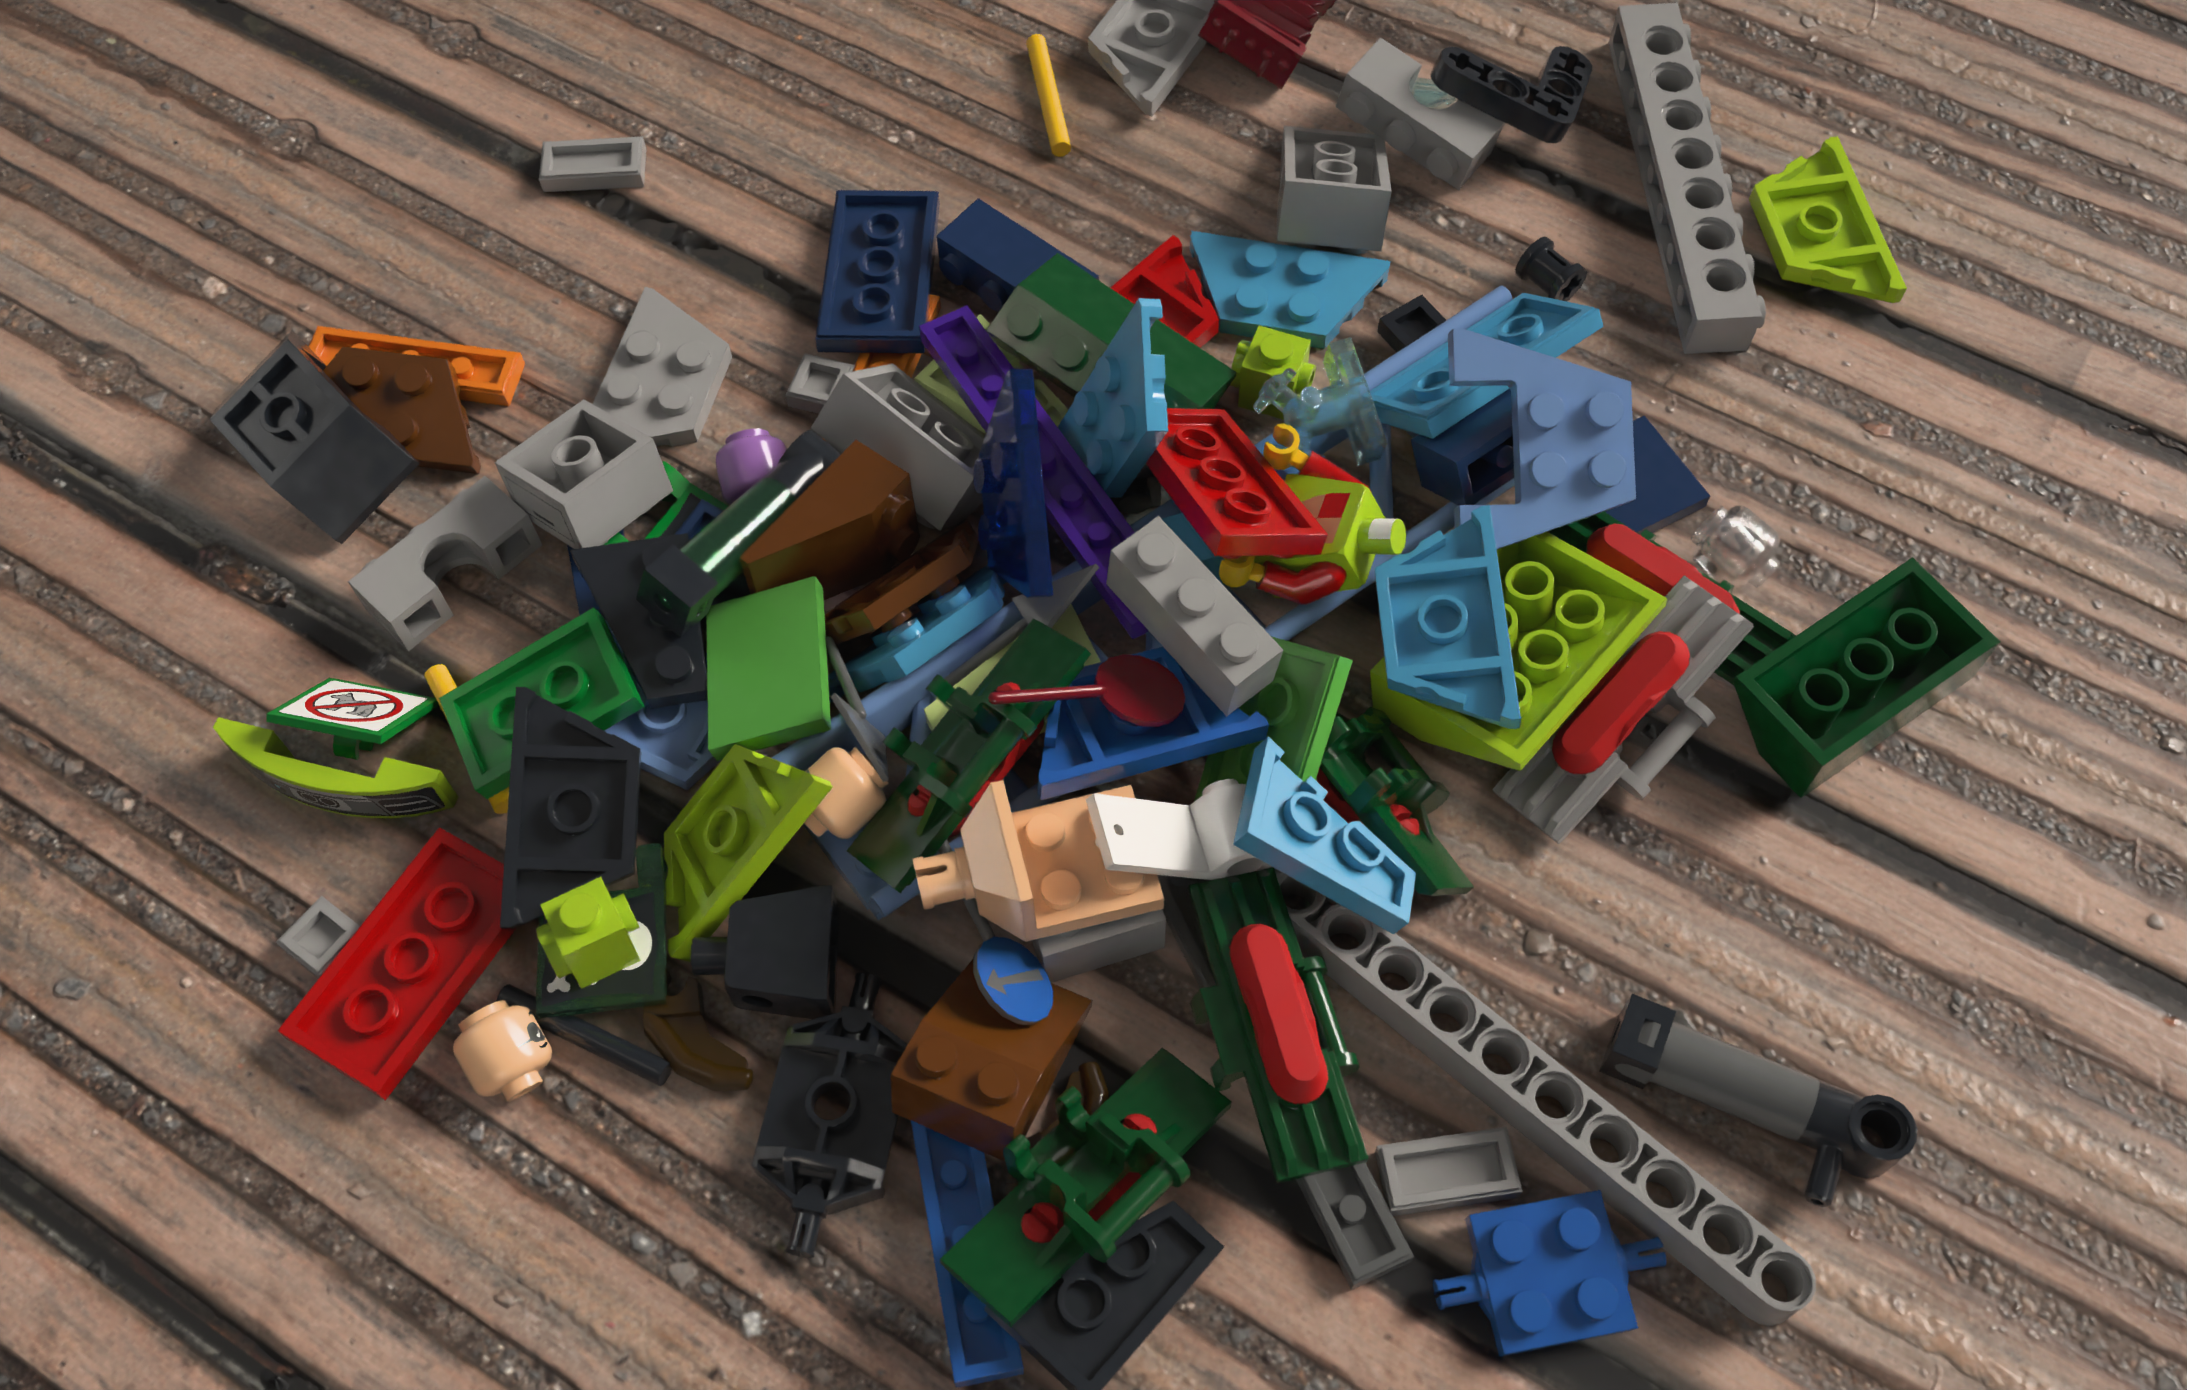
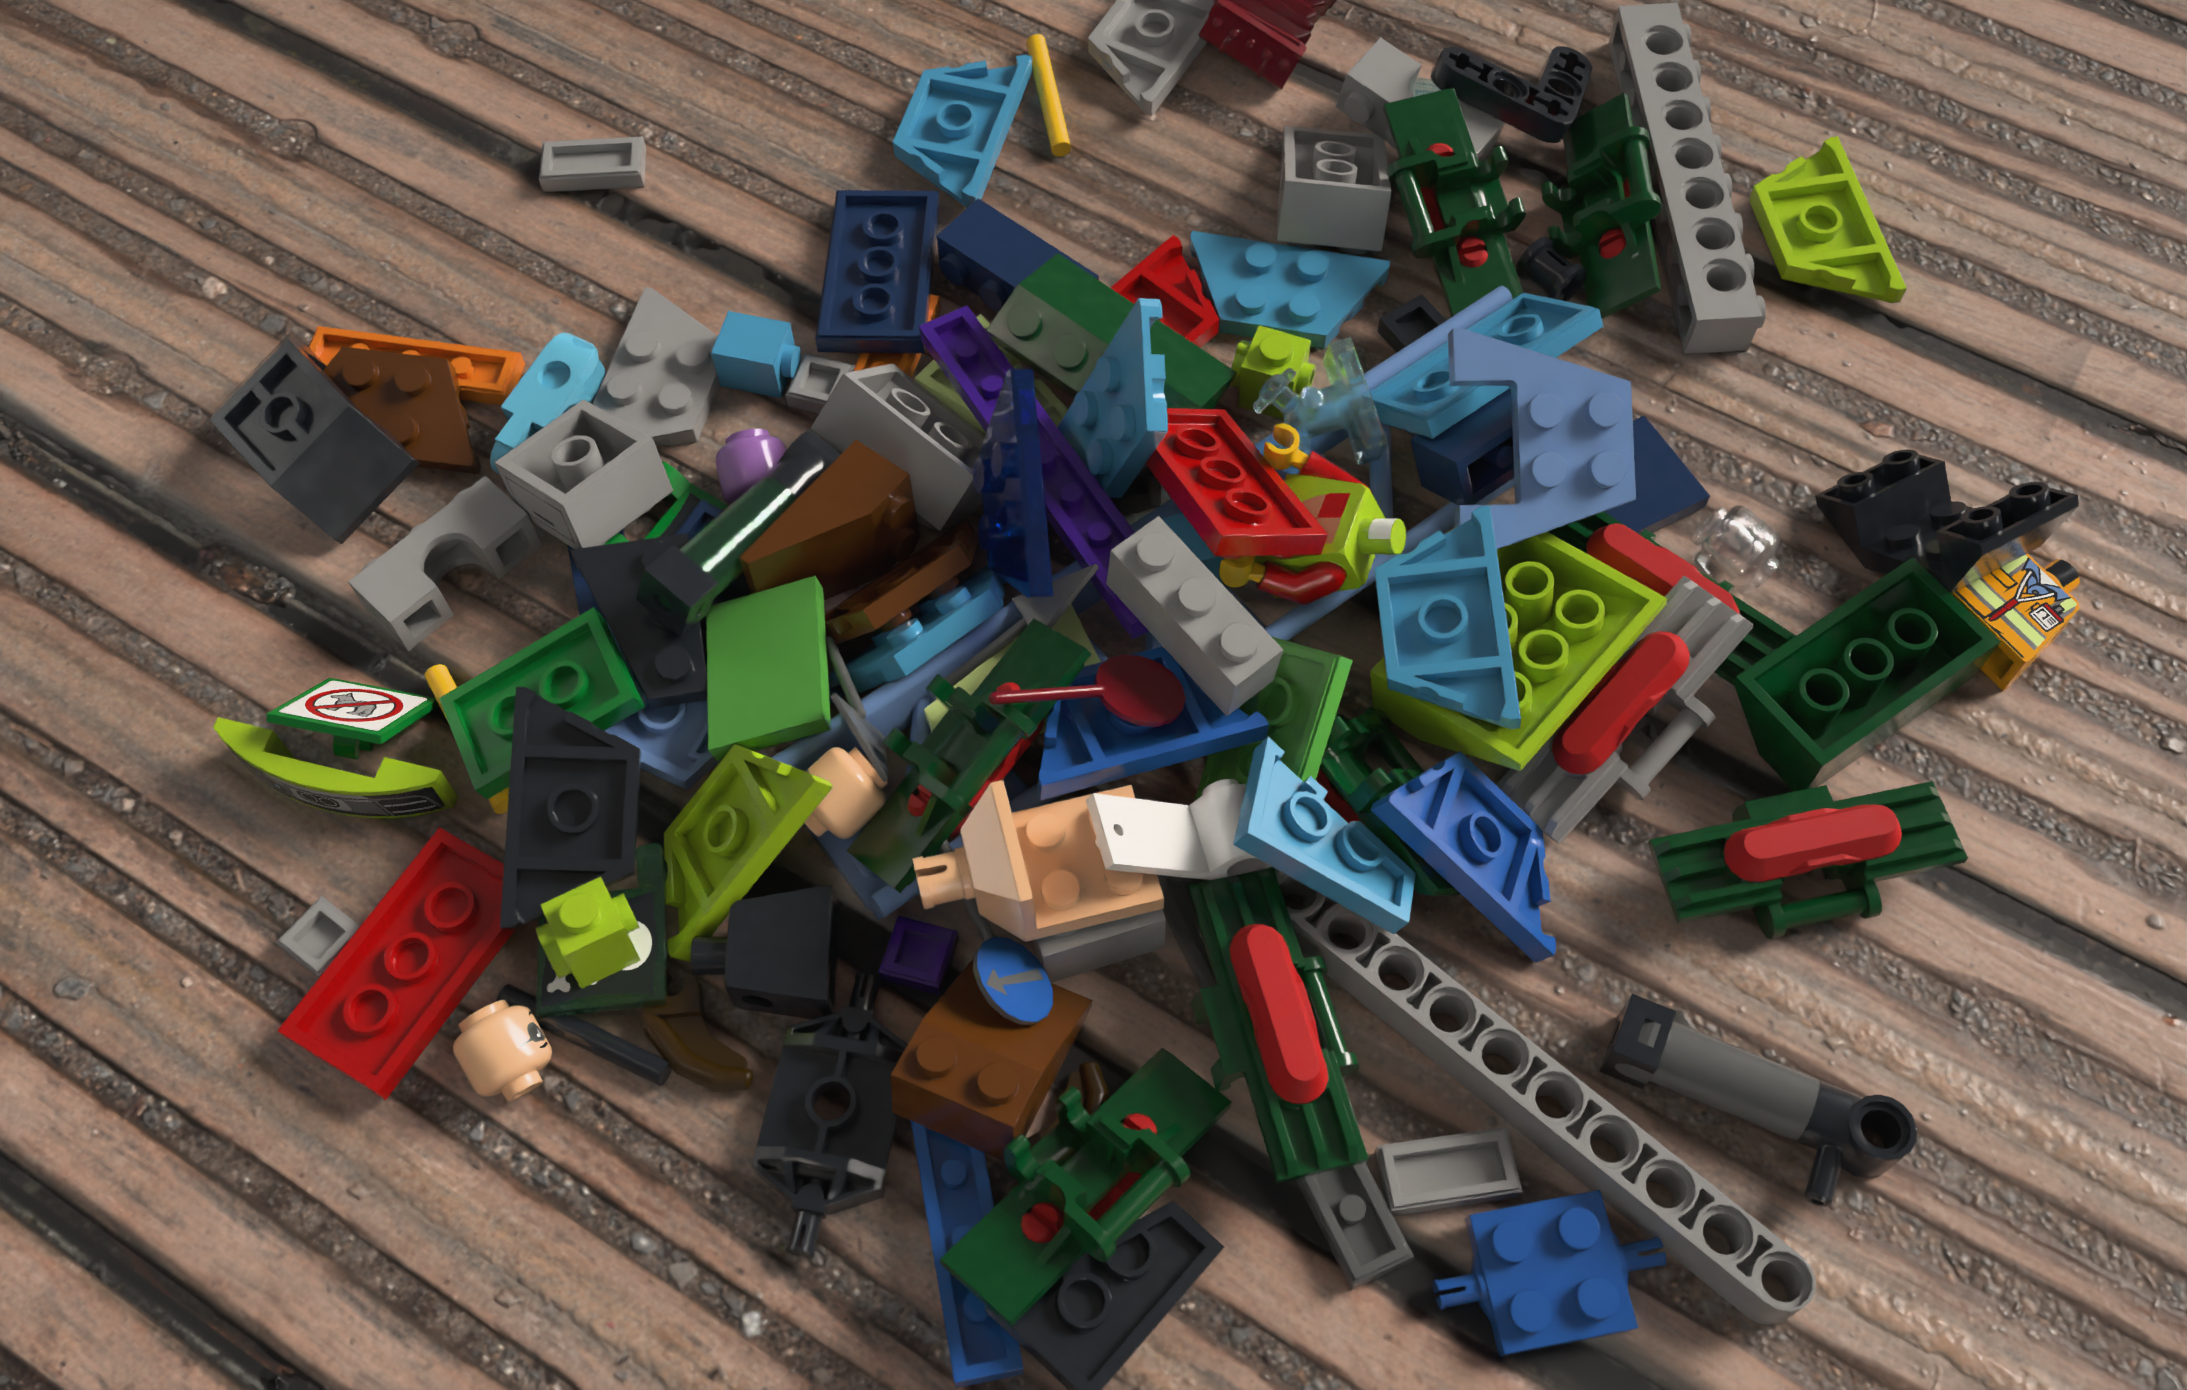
(553, 384): none -> medium azure piece
(755, 354): none -> dark azure brick
(919, 955): none -> dark purple tile
(960, 124): none -> dark azure wing
(1453, 198): none -> dark green piece
(1478, 845): none -> blue wing
(1608, 207): none -> dark green piece
(1800, 832): none -> dark green piece
(1908, 512): none -> black slope
(2023, 609): none -> torso

